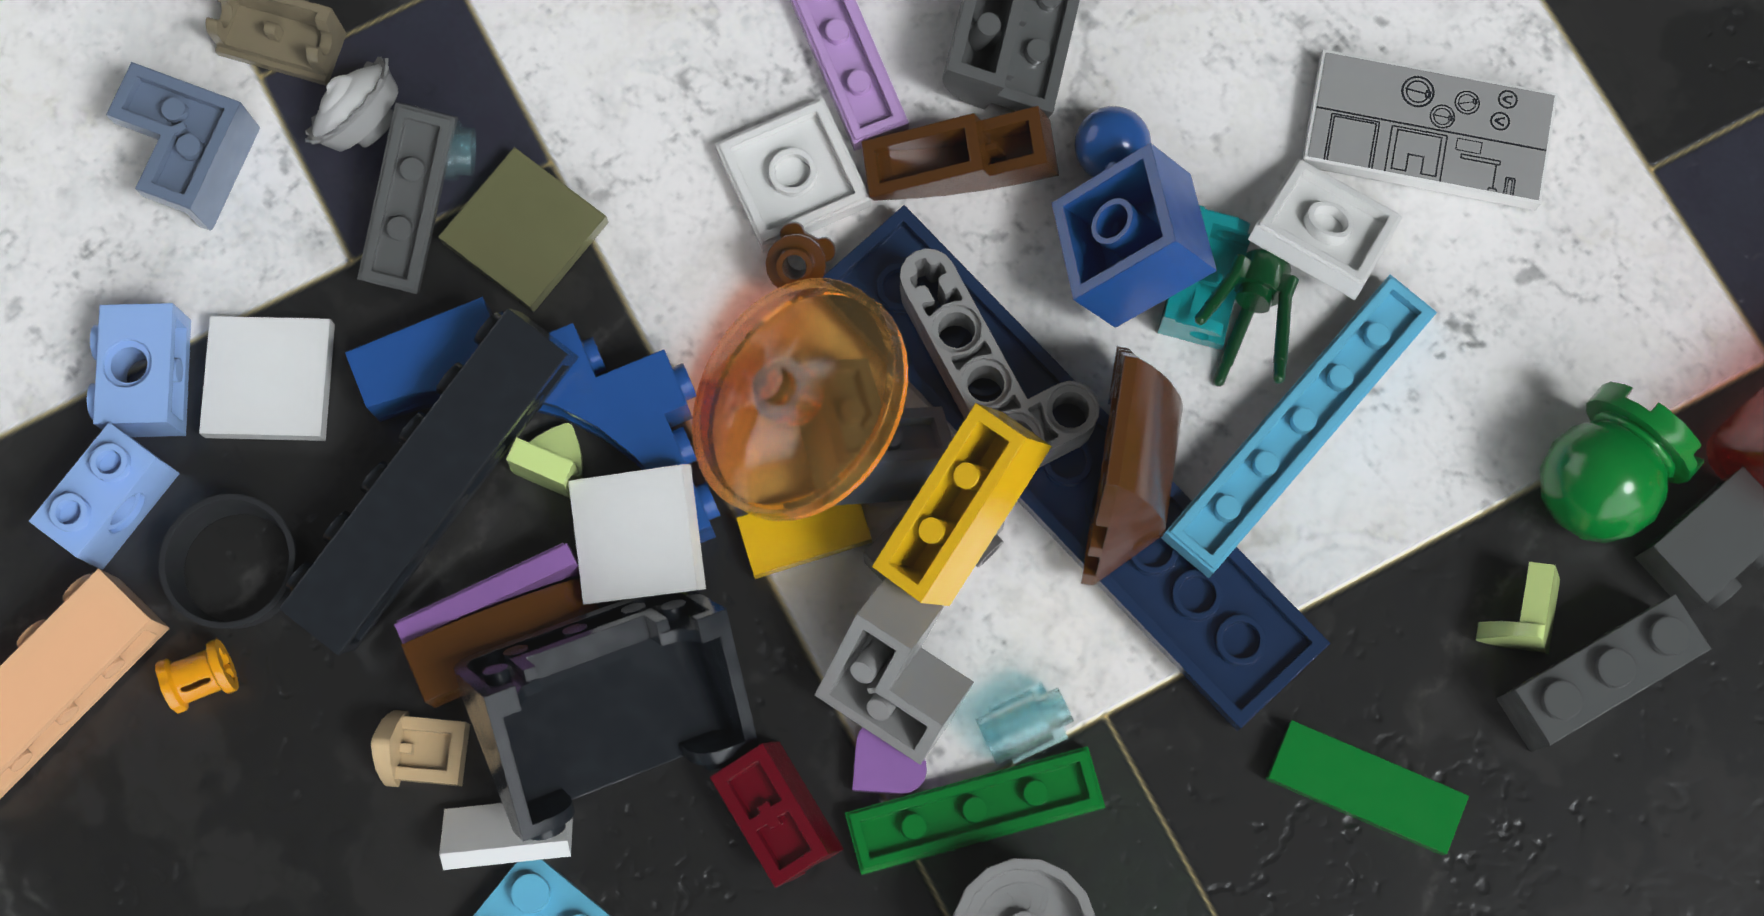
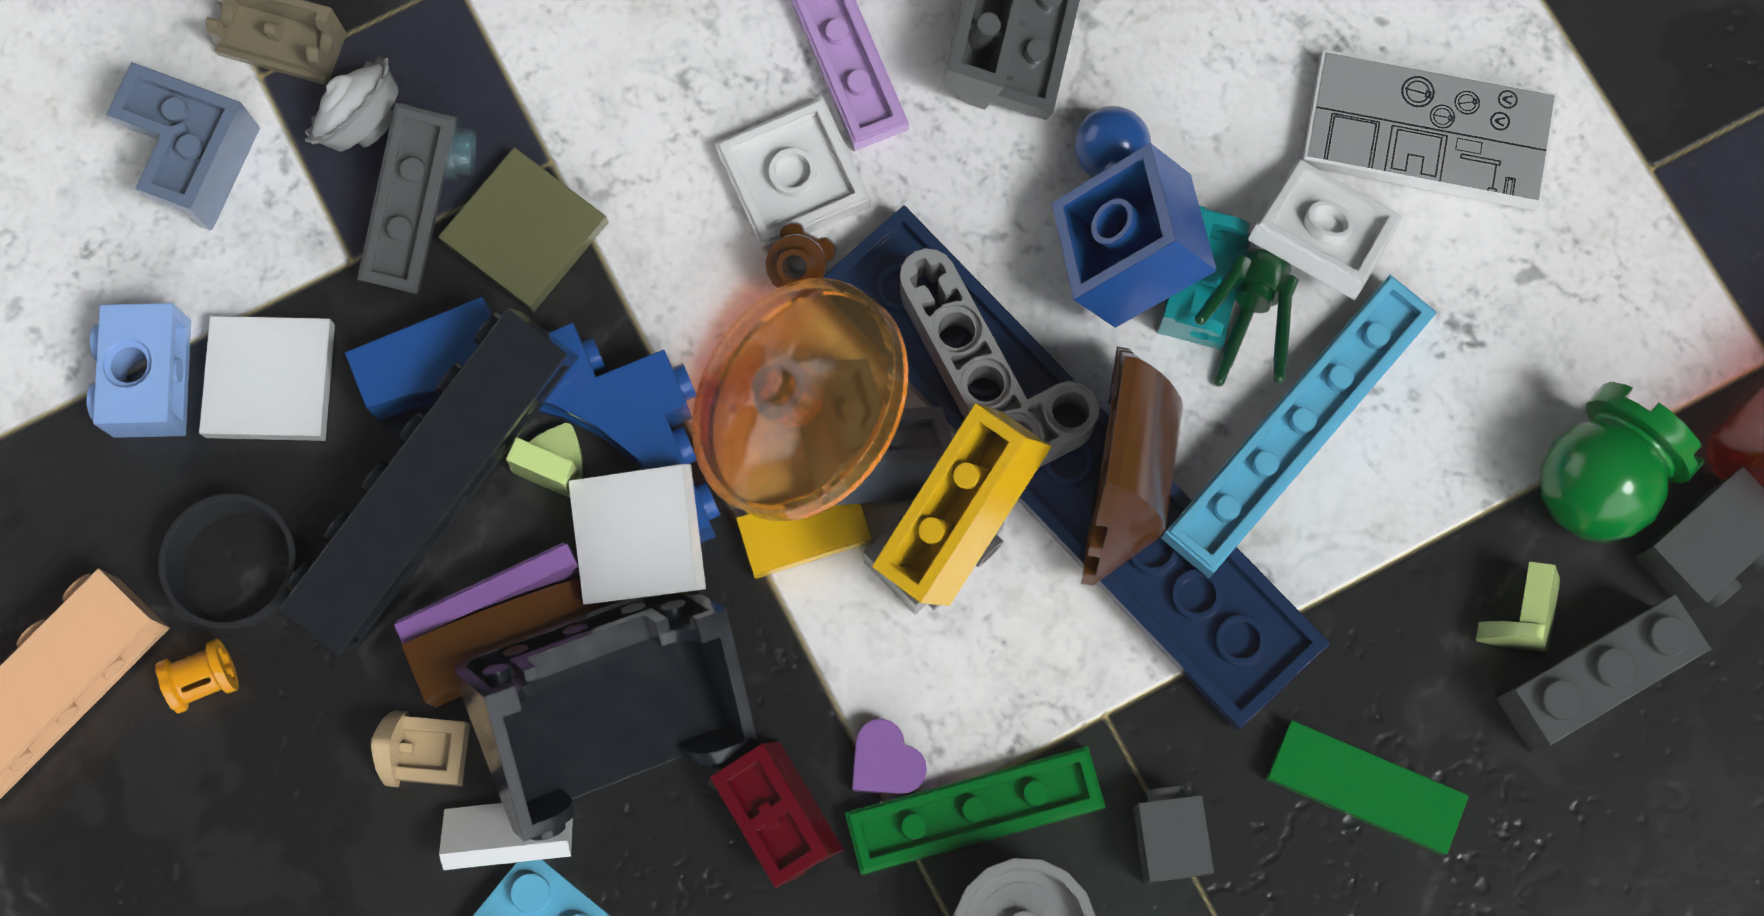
(104, 497): light blue brick -> none
(888, 679): light grey brick -> none
(961, 156): reddish brown slope -> none
(1025, 723): clear light blue brick -> none
(1172, 836): none -> dark grey brick

